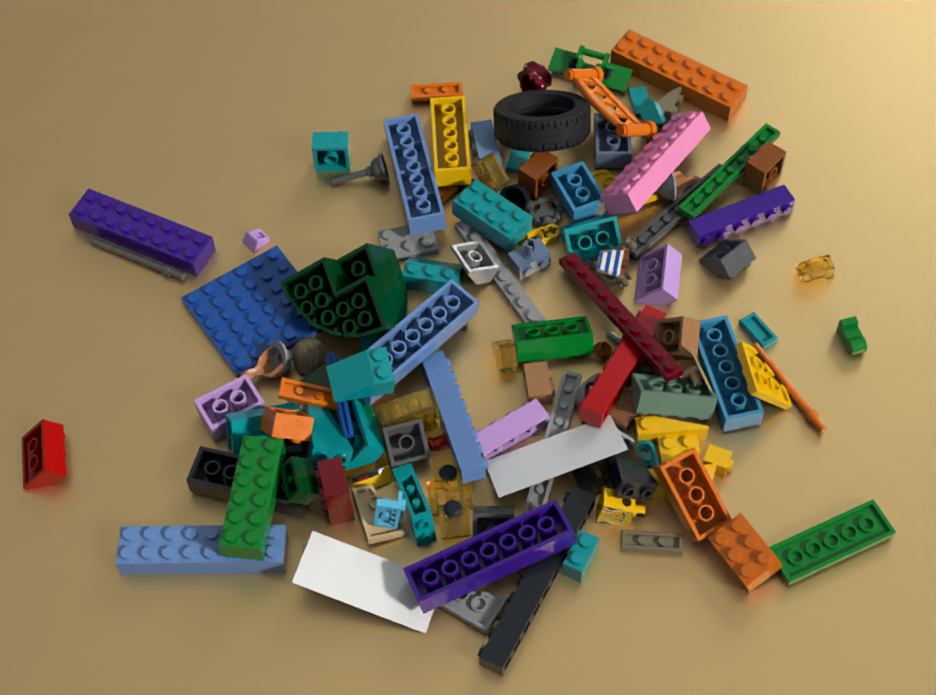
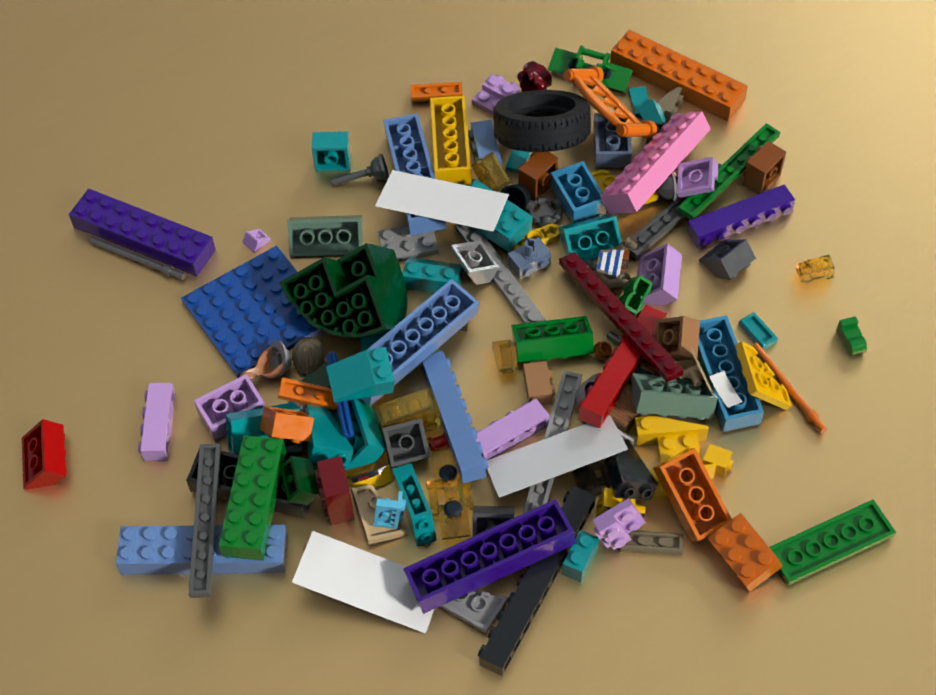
(157, 422): none -> lavender brick
(205, 521): none -> dark grey plate
(324, 235): none -> sand green slope
(442, 200): none -> white sticker
(492, 91): none -> lavender plate
(617, 523): none -> lavender plate
(635, 293): none -> green brick
(649, 459): teal plate -> none
(697, 177): none -> lavender plate
(725, 389): none -> white sticker

